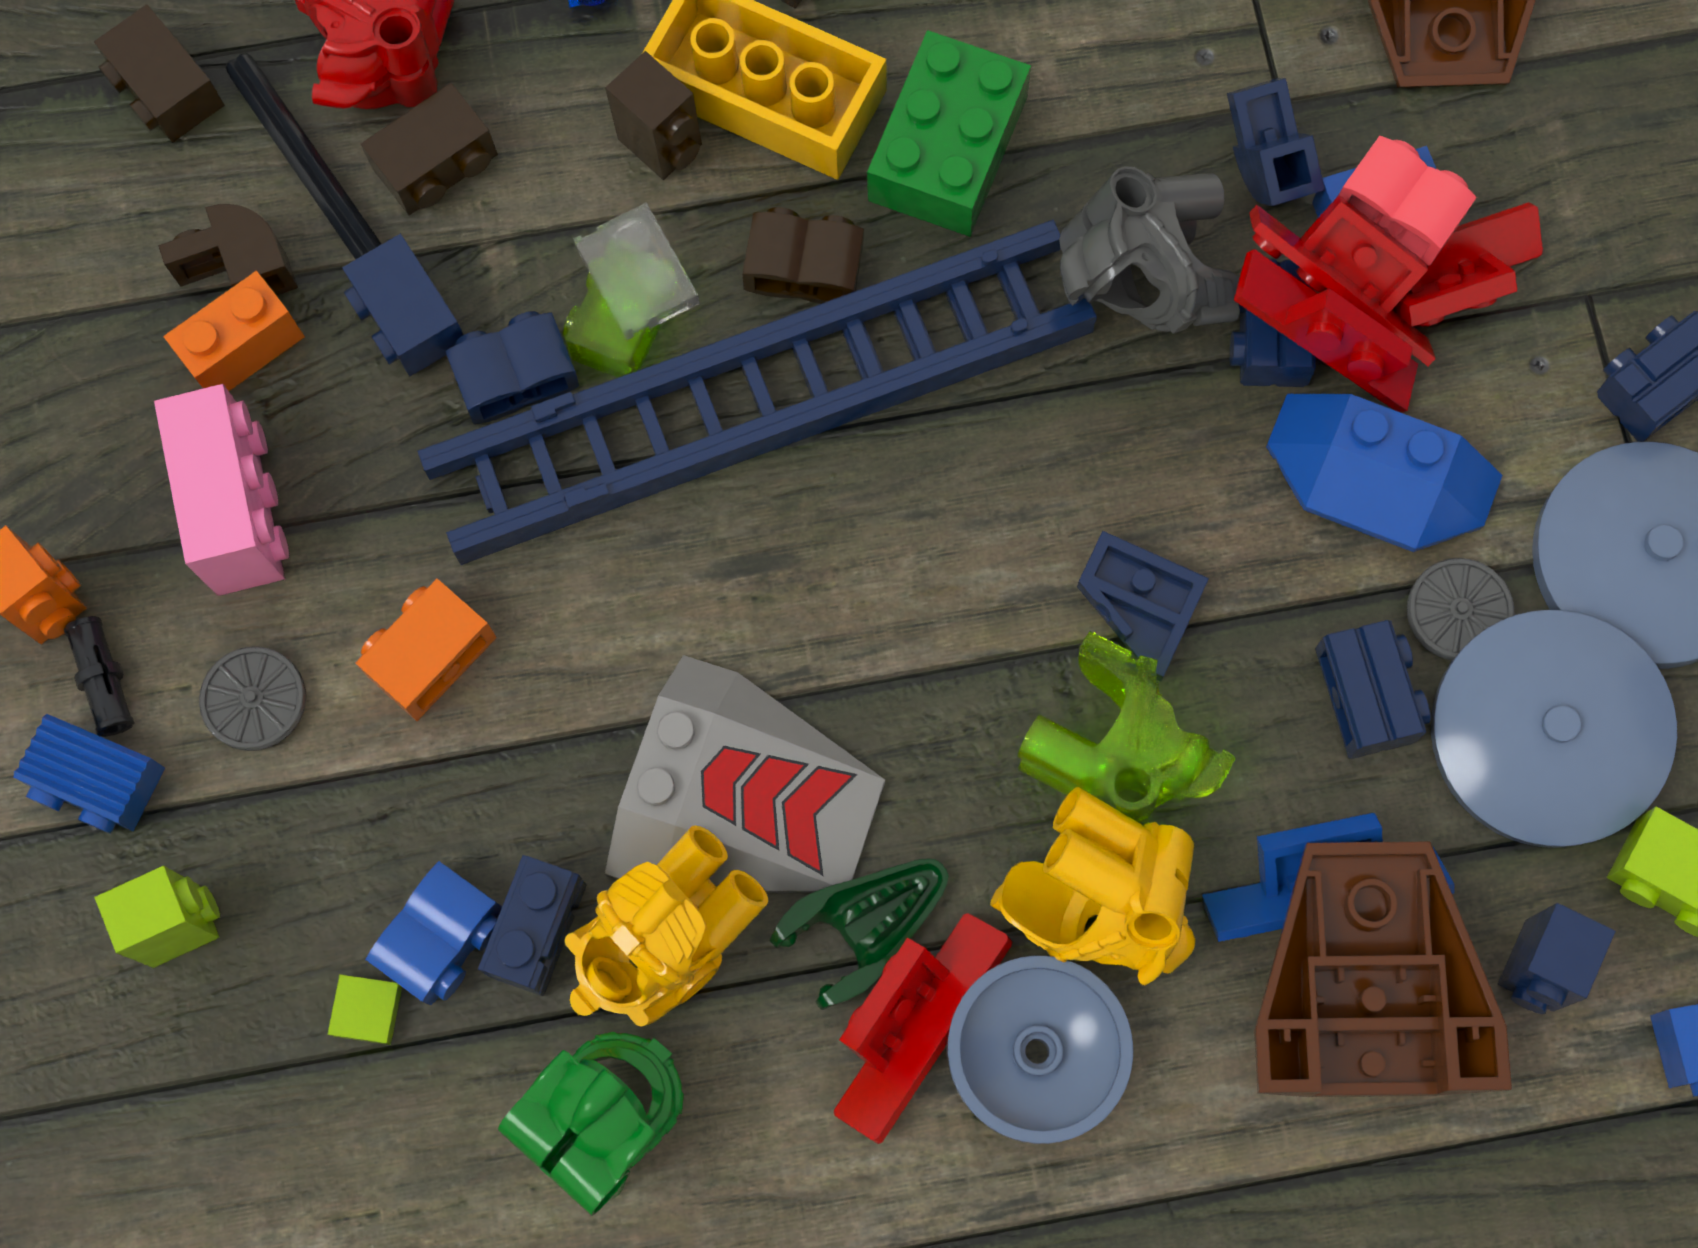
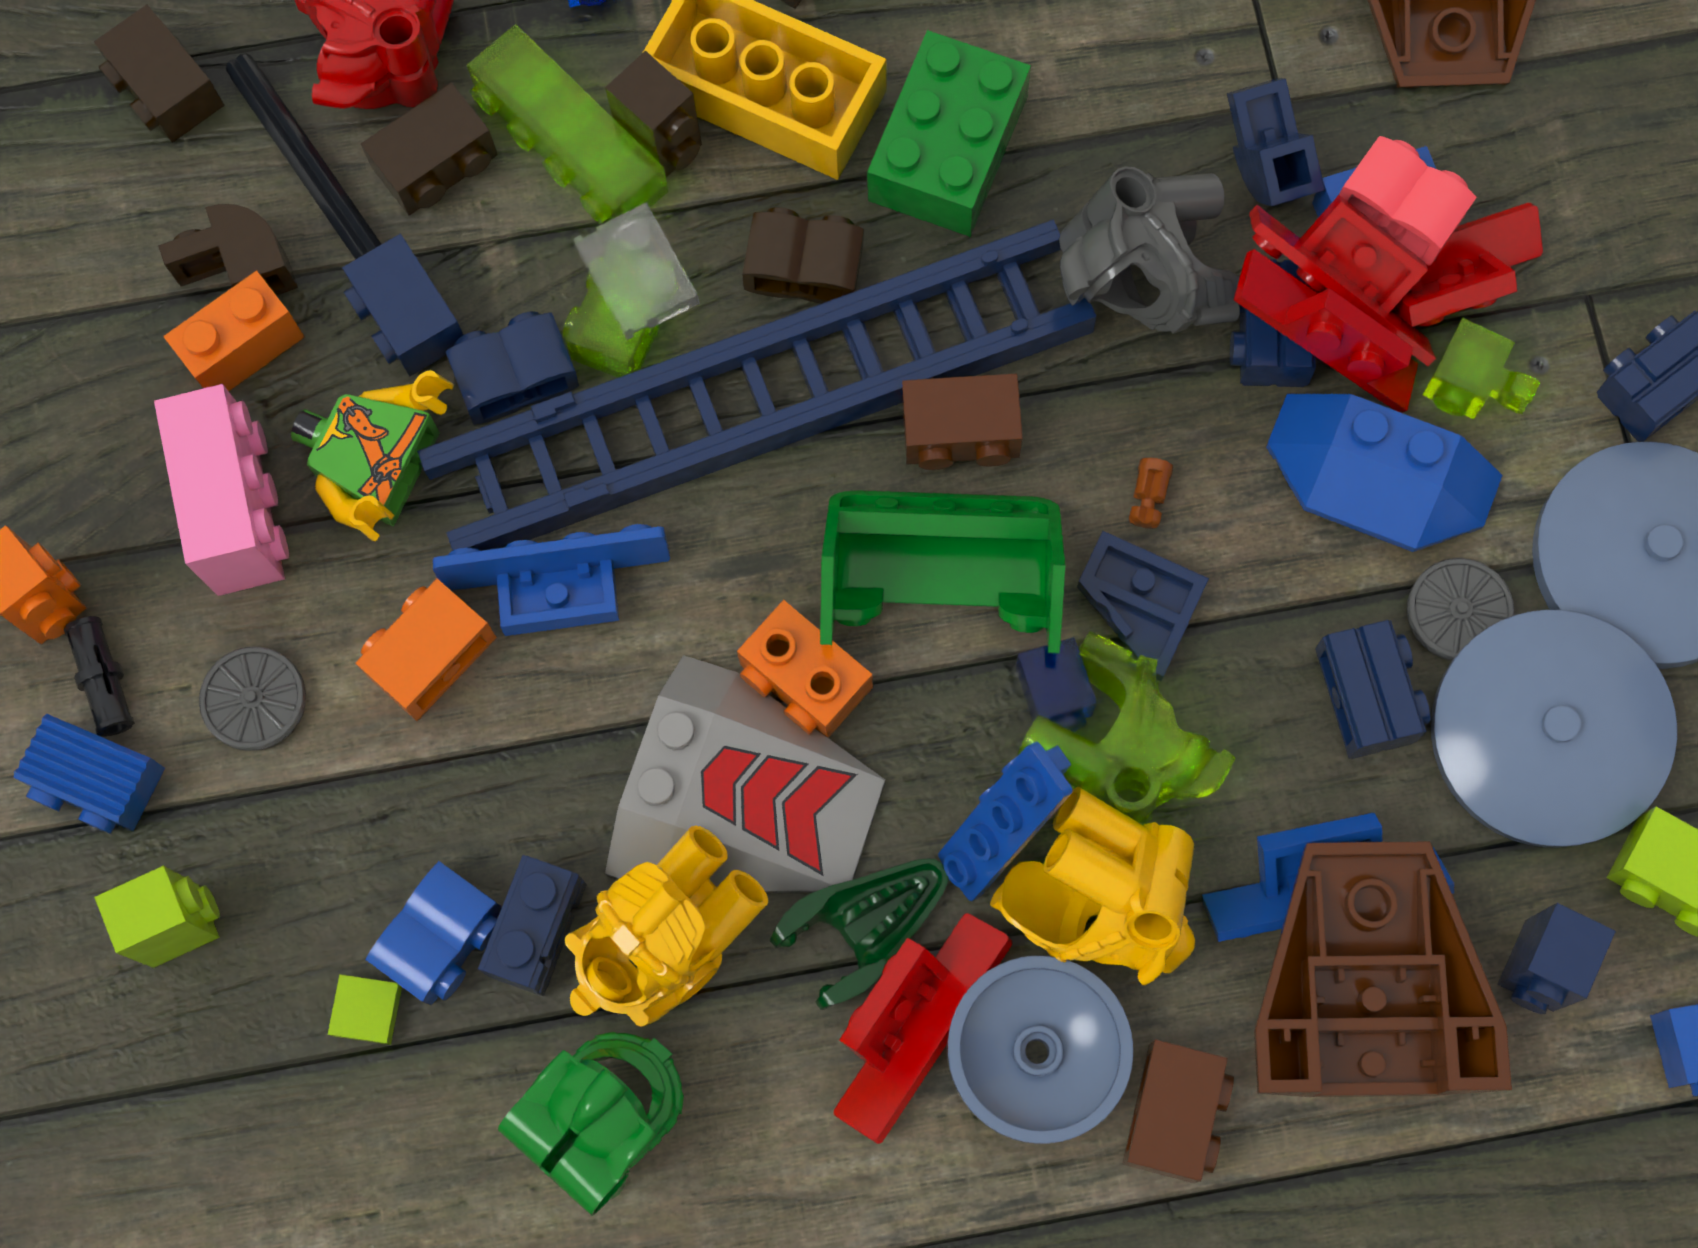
(369, 449): none -> torso
(556, 580): none -> blue bracket
(565, 127): none -> clear neon green brick
(812, 679): none -> orange brick
(943, 553): none -> green windscreen
(962, 420): none -> reddish brown brick
(1006, 818): none -> blue bracket
(1057, 685): none -> clear blue brick
(1150, 490): none -> dark orange piece
(1177, 1112): none -> reddish brown brick
(1474, 370): none -> clear neon green brick

